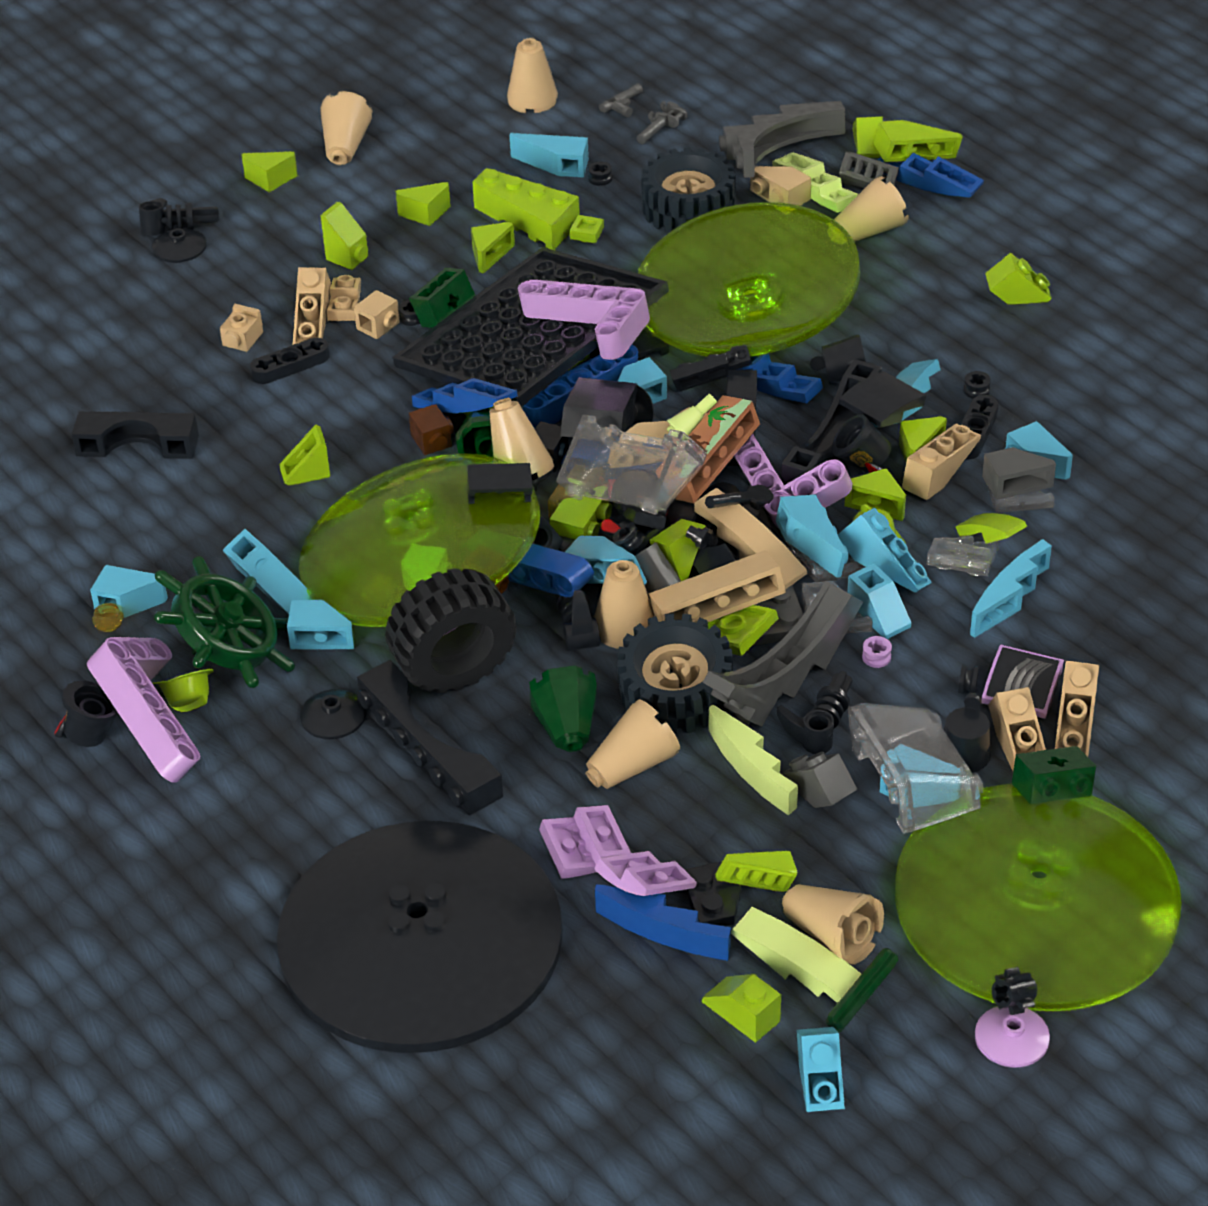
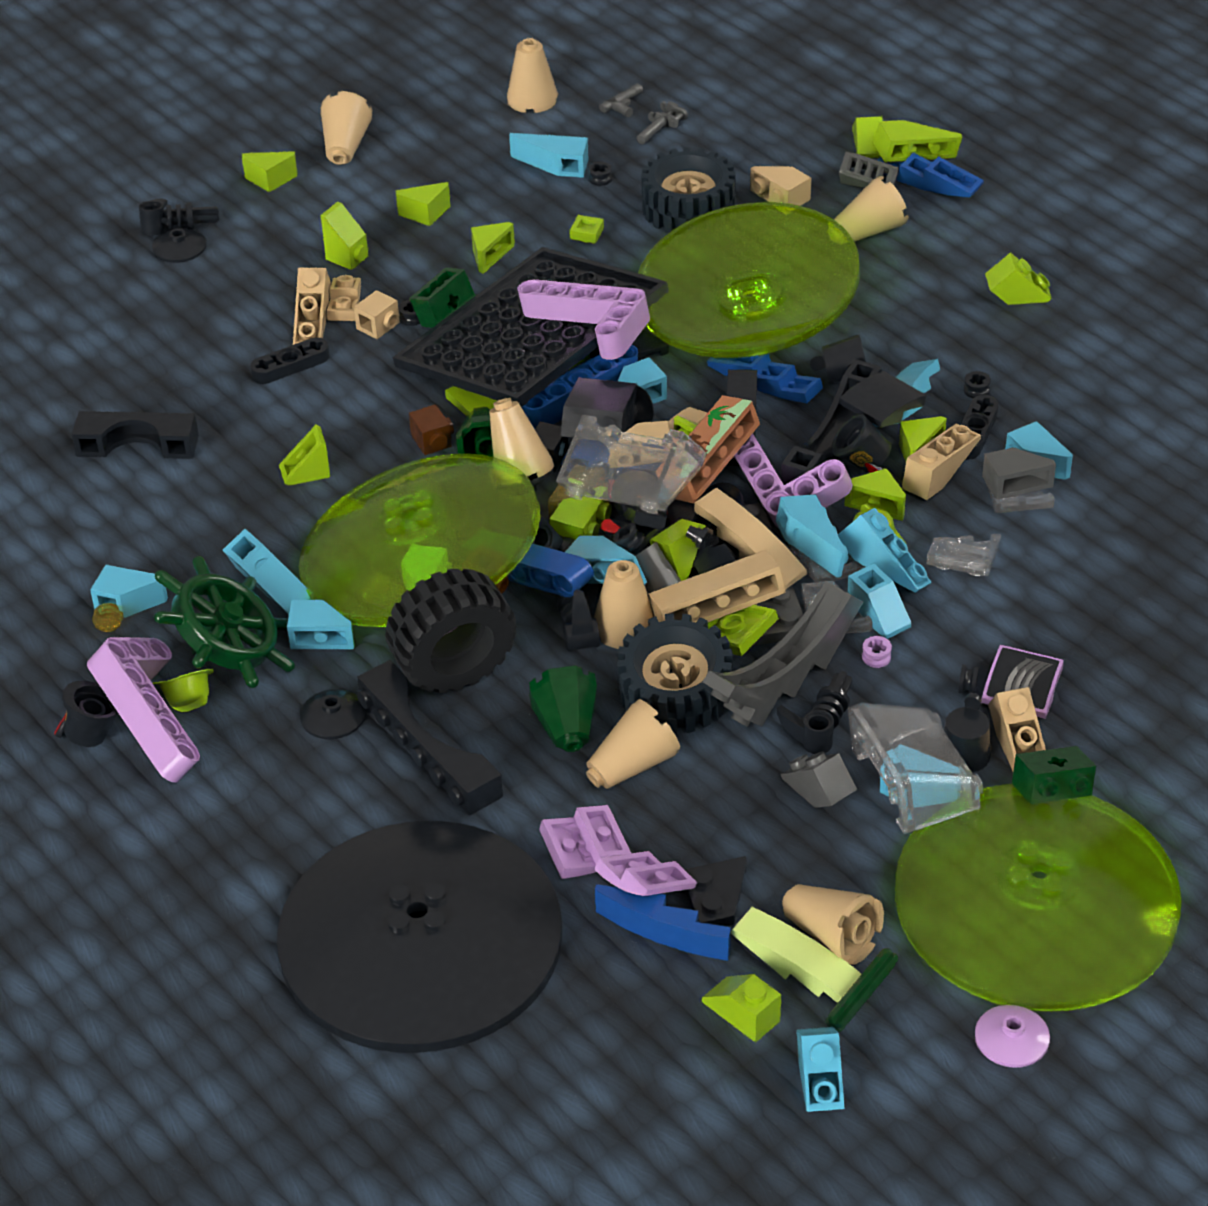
(241, 328): tan brick -> none
(463, 397): blue slope -> none
(499, 479): black hinge -> none
(528, 205): lime wedge -> none
(691, 417): yellowish green cone -> none
(710, 369): black hinge -> none
(746, 754): yellowish green slope -> none
(757, 495): black piece -> none
(759, 869): lime slope -> none
(770, 132): dark grey arch -> none
(824, 187): yellowish green slope -> none
(992, 526): lime slope -> none
(1006, 591): medium azure slope -> none
(1014, 990): black gear -> none
(1077, 705): tan slope -> none

